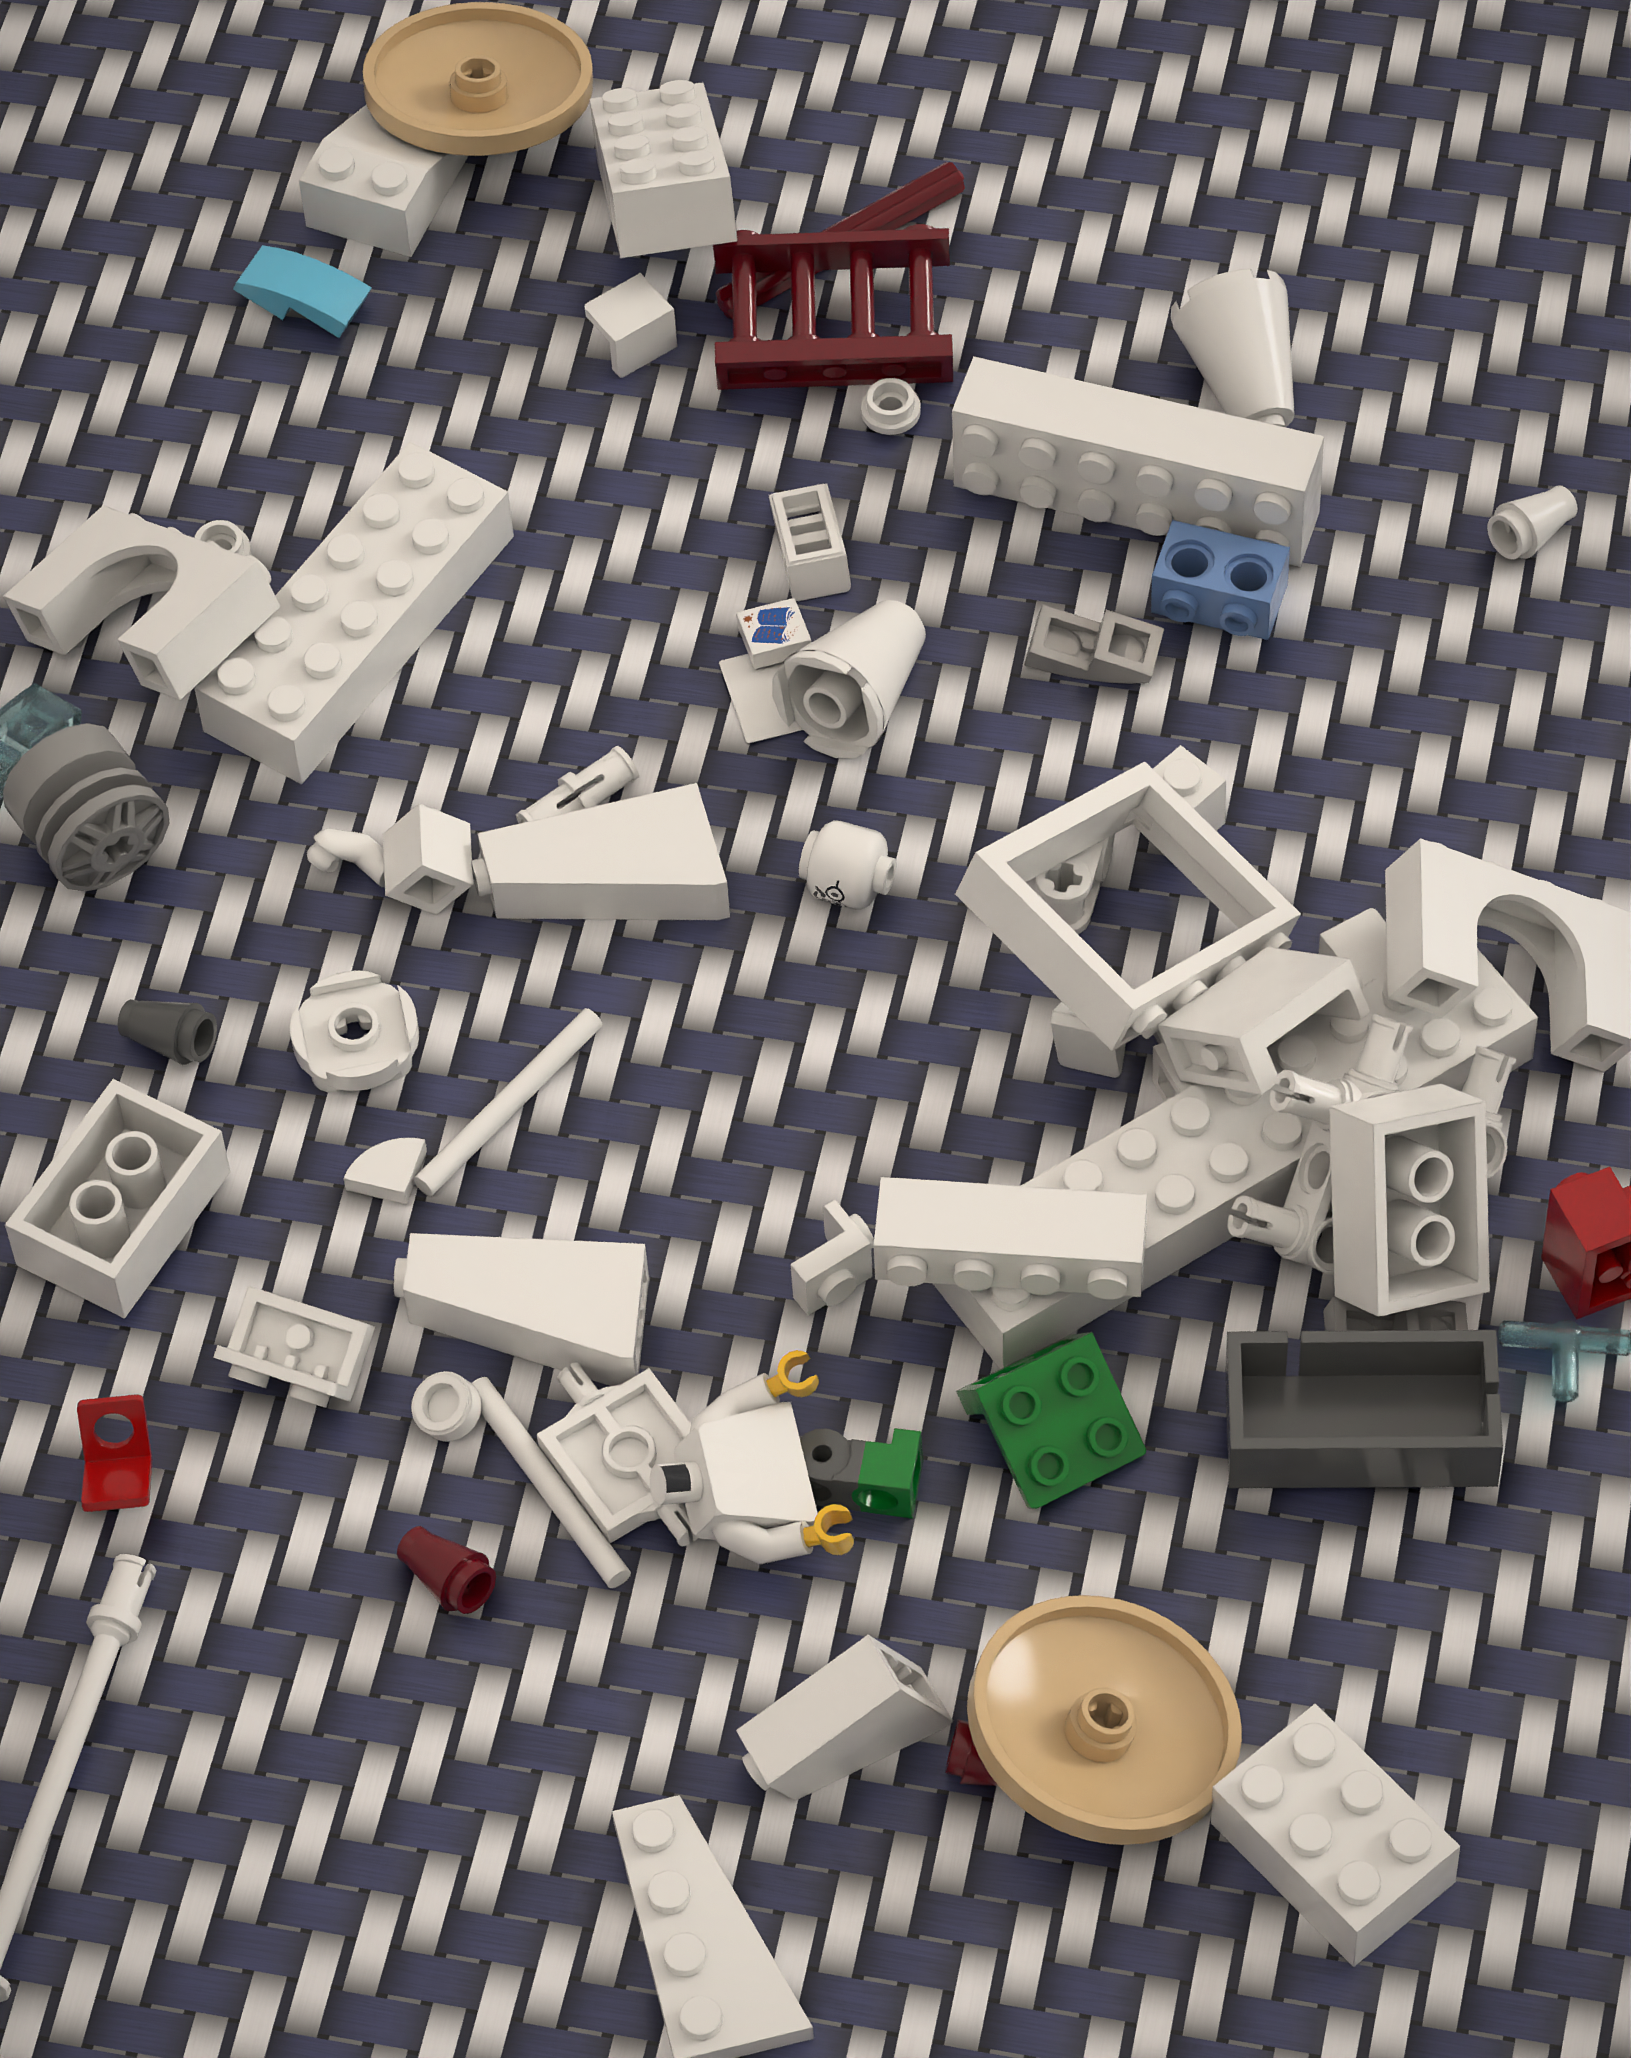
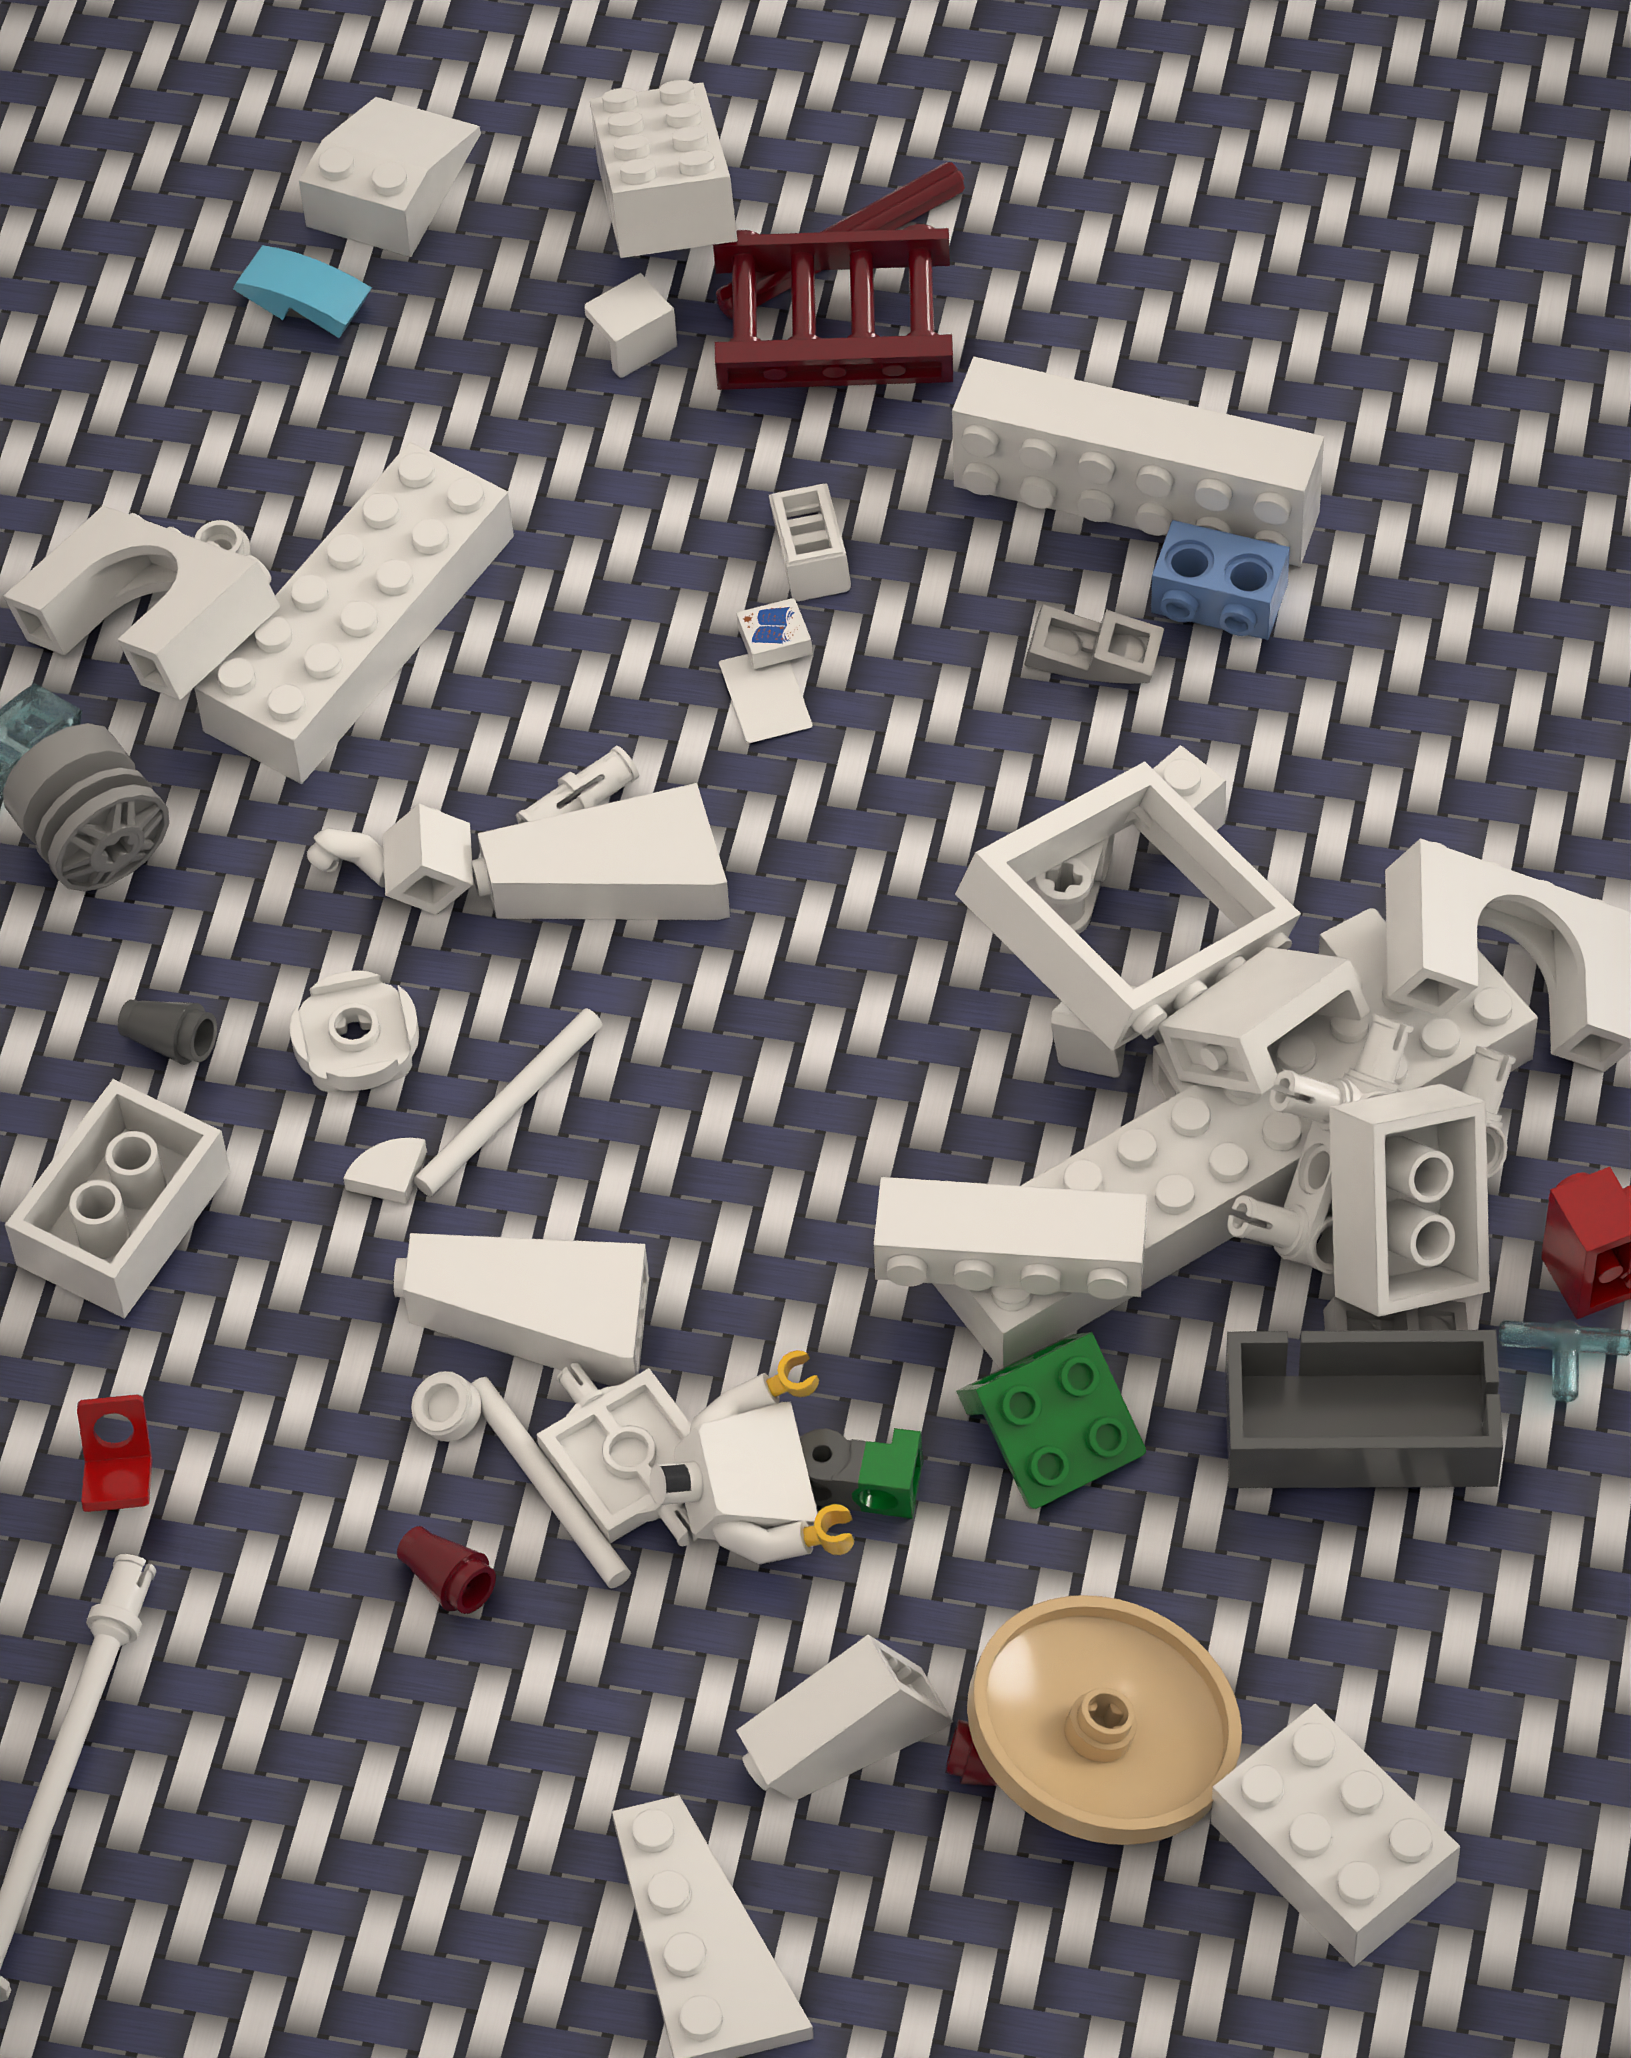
(298, 1345): white bracket -> none
(478, 78): tan dish -> none
(836, 1267): white bracket -> none
(846, 865): white head -> none
(850, 679): white cone -> none
(890, 407): white plate -> none
(1241, 343): white cone -> none
(1528, 523): white cone -> none

